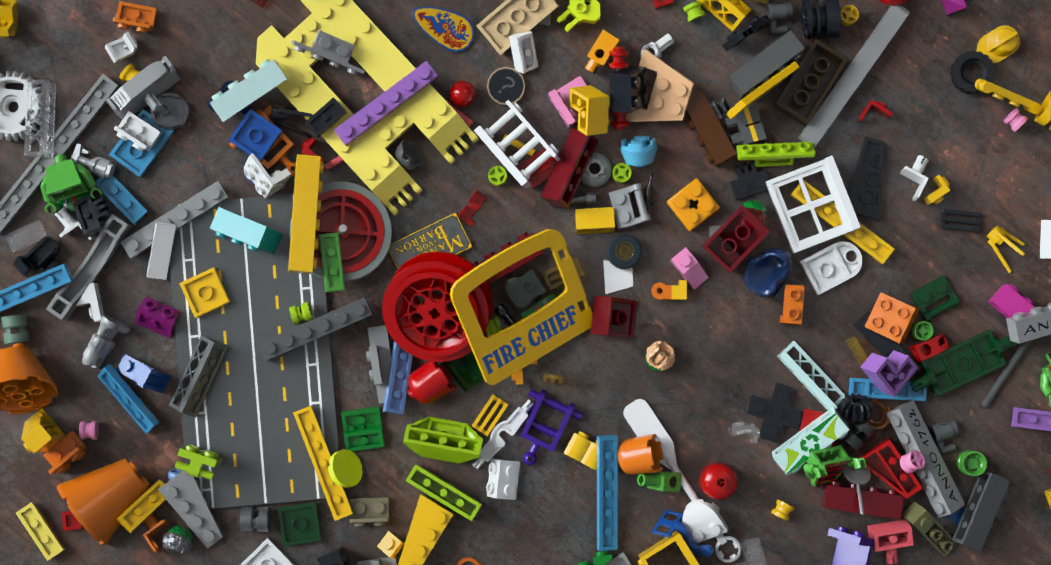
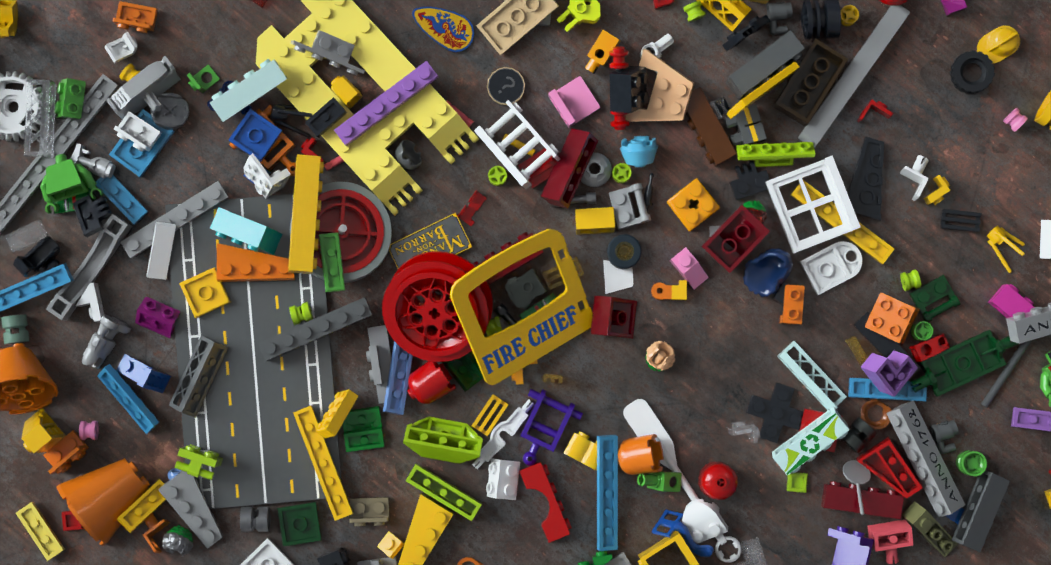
(68, 222): white bracket -> none
(70, 98): none -> bright green bracket
(196, 80): none -> bright green bracket
(246, 265): none -> orange wing
(336, 414): none -> yellow piece
(345, 468): neon yellow tile -> none
(346, 91): none -> yellow brick
(462, 94): red piece -> none
(523, 52): white slope -> none
(536, 478): none -> red arch
(592, 109): yellow brick -> none
(782, 510): yellow wheel -> none
(797, 482): none -> lime tile
(828, 463): bright green torso -> none
(856, 408): black gear -> none
(910, 280): none -> lime wheel
(912, 461): bright pink wheel -> none
(1001, 93): yellow plate -> none

